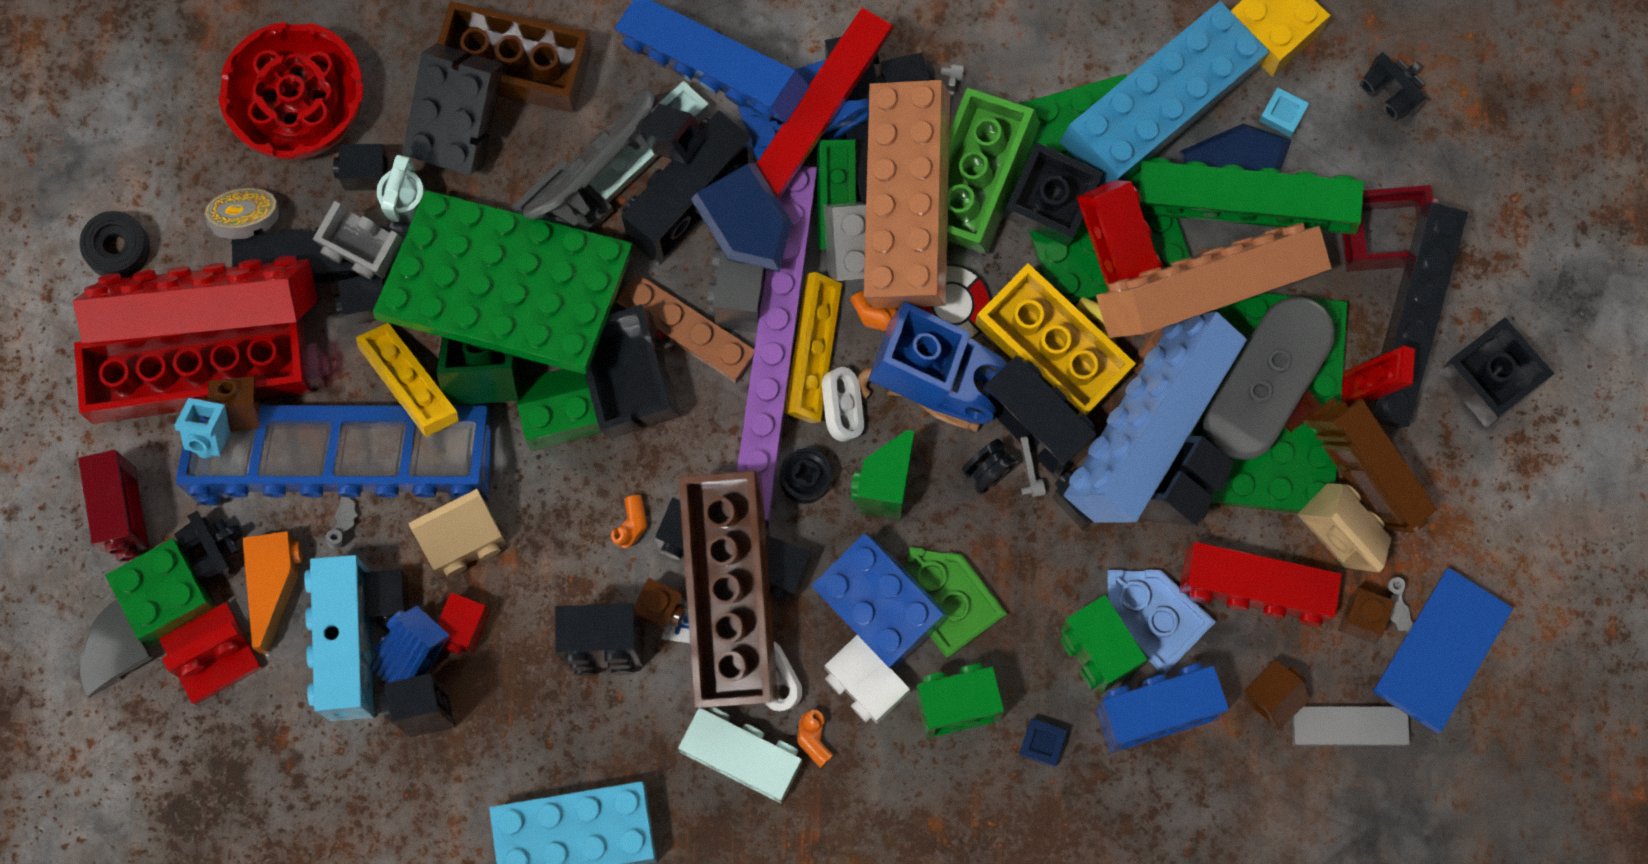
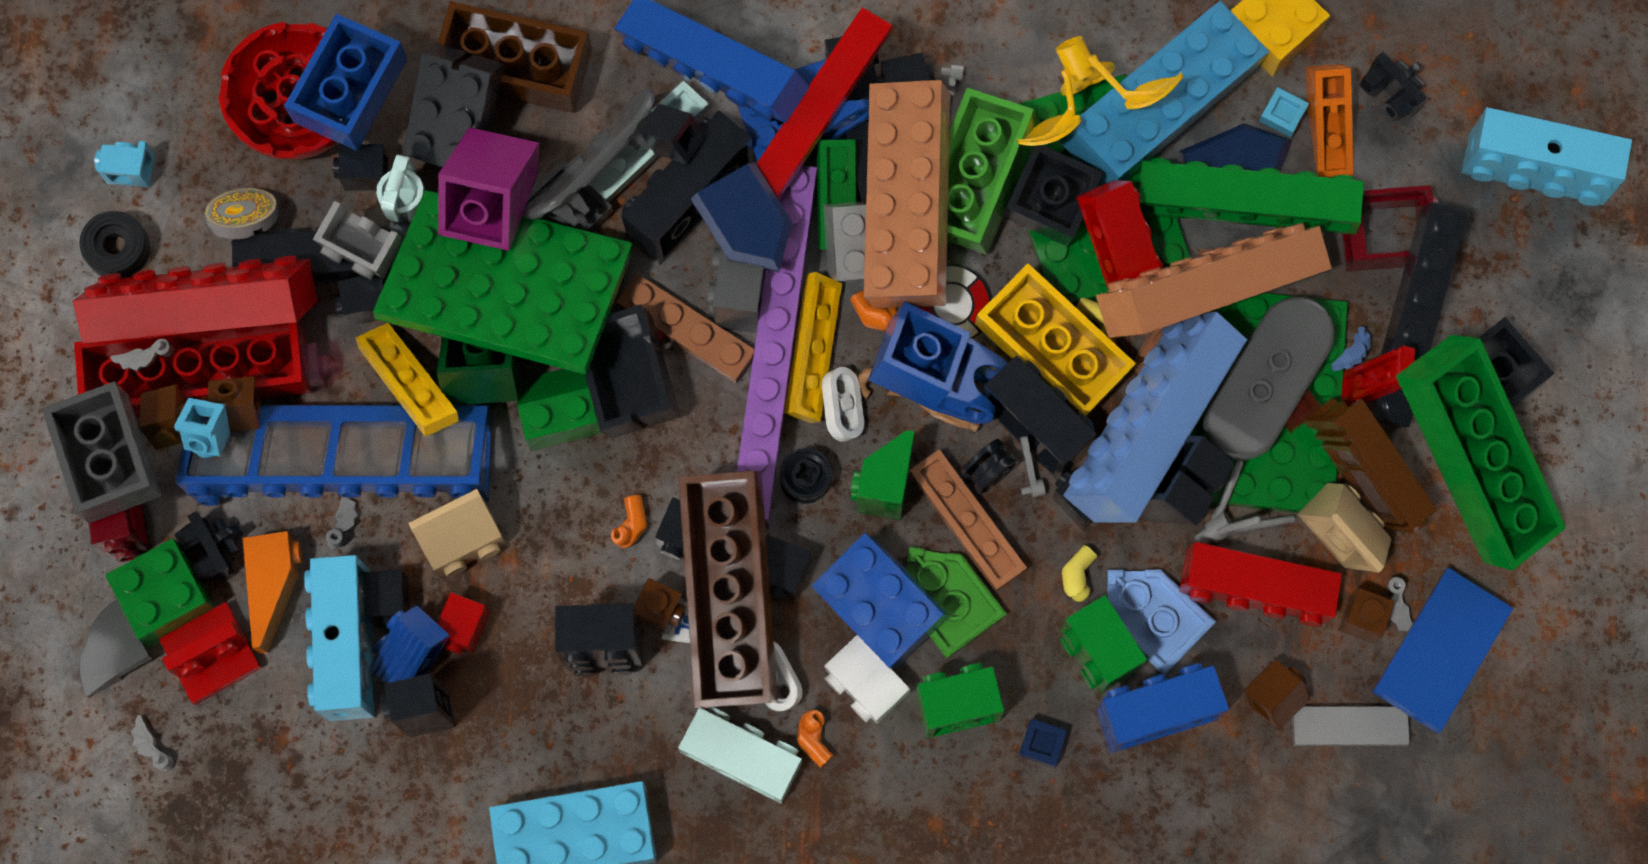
(101, 452): none -> dark grey brick
(125, 164): none -> medium azure brick
(144, 358): none -> light grey piece
(146, 745): none -> light grey piece
(159, 414): none -> reddish brown brick
(346, 82): none -> blue brick
(486, 188): none -> magenta slope
(967, 520): none -> nougat plate
(1074, 574): none -> light yellow arm
(1084, 70): none -> yellow plant
(1221, 524): none -> light grey plant
(1330, 118): none -> orange slope
(1354, 354): none -> medium blue piece
(1481, 451): none -> green brick
(1546, 157): none -> medium azure brick

